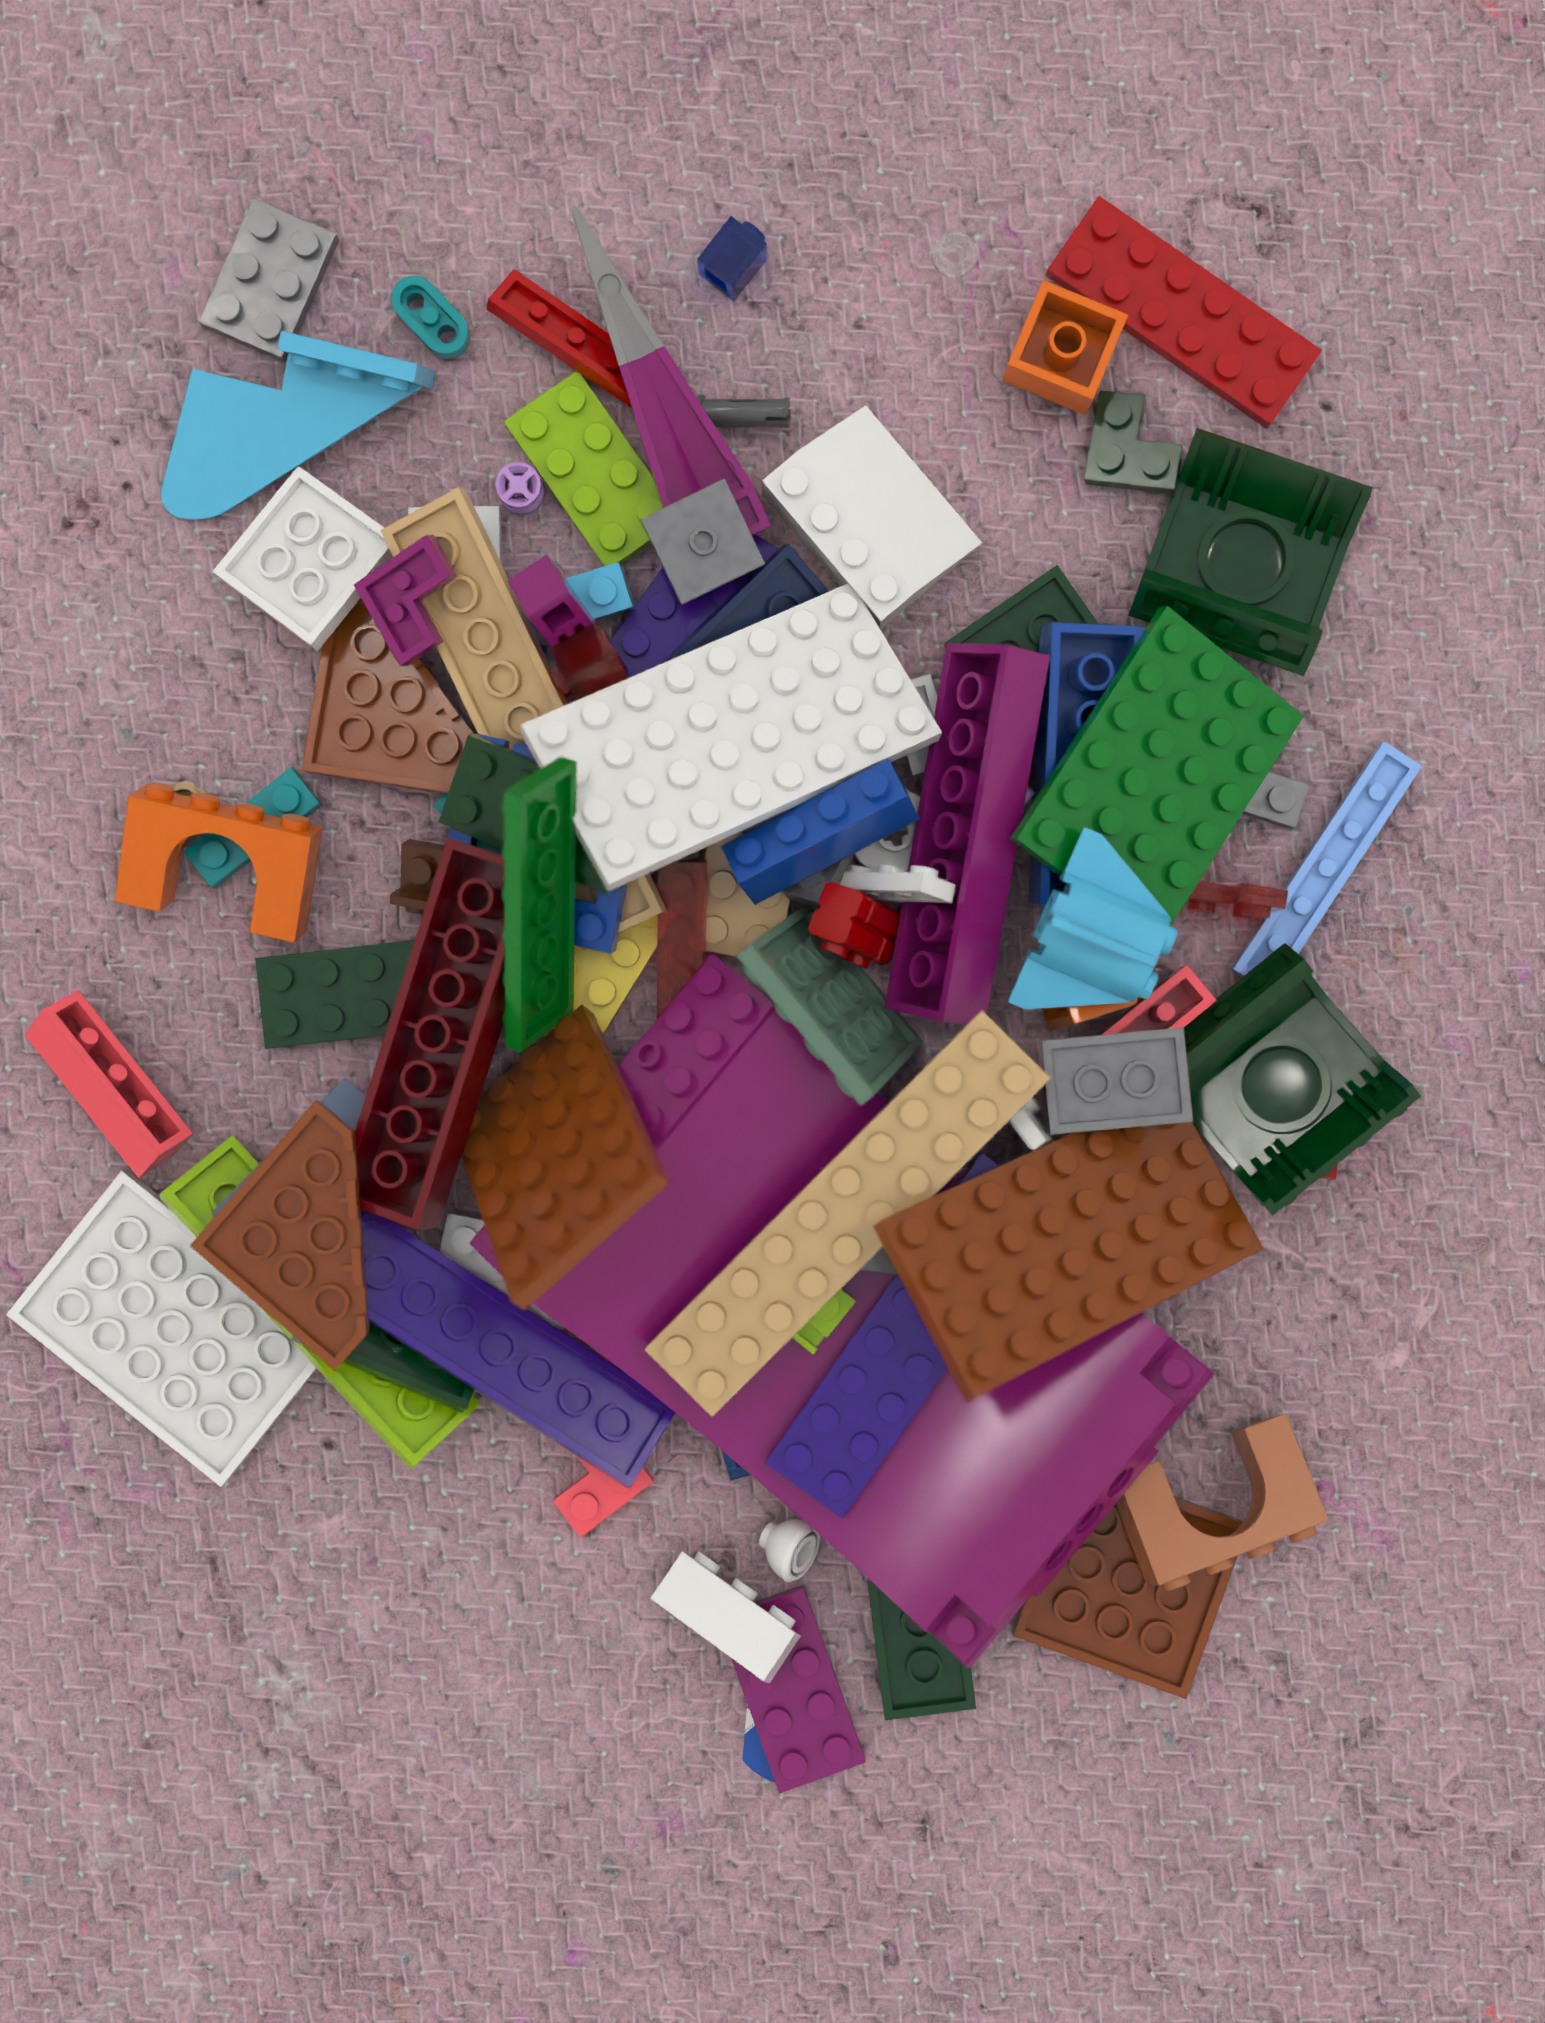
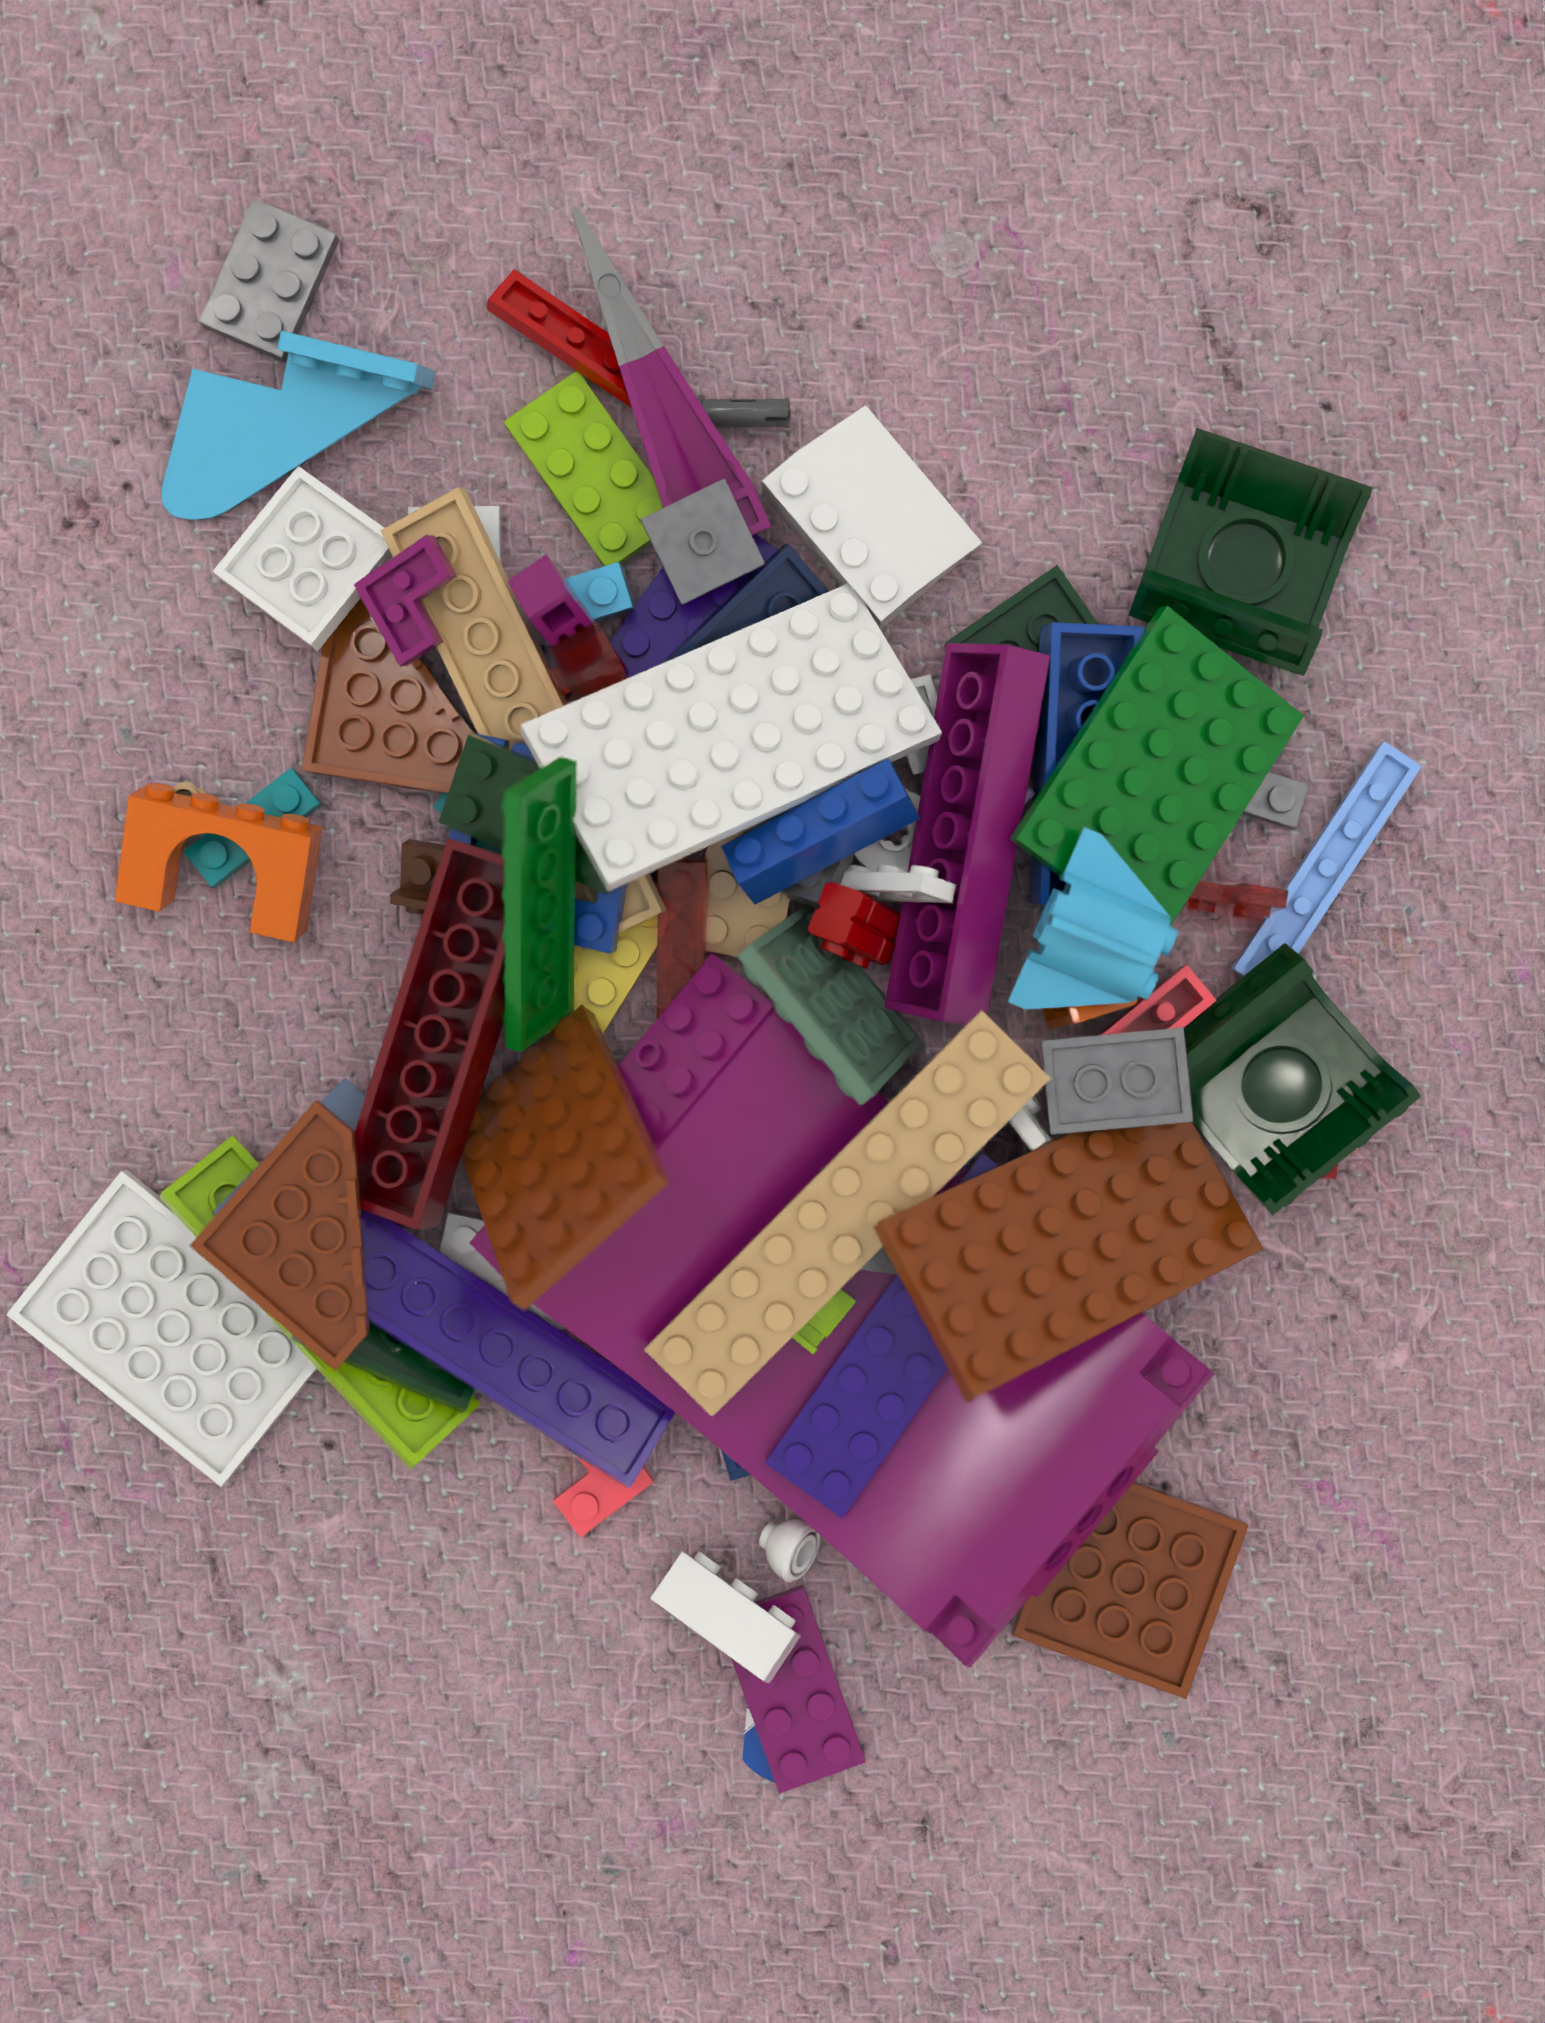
(108, 1083): coral brick -> none
(330, 993): dark green plate -> none
(432, 319): teal plate -> none
(514, 480): lavender wheel -> none
(733, 257): clear blue brick -> none
(914, 1667): dark green plate -> none
(1064, 347): orange brick -> none
(1118, 455): plate -> none
(1184, 312): red plate -> none
(1280, 1507): nougat arch -> none

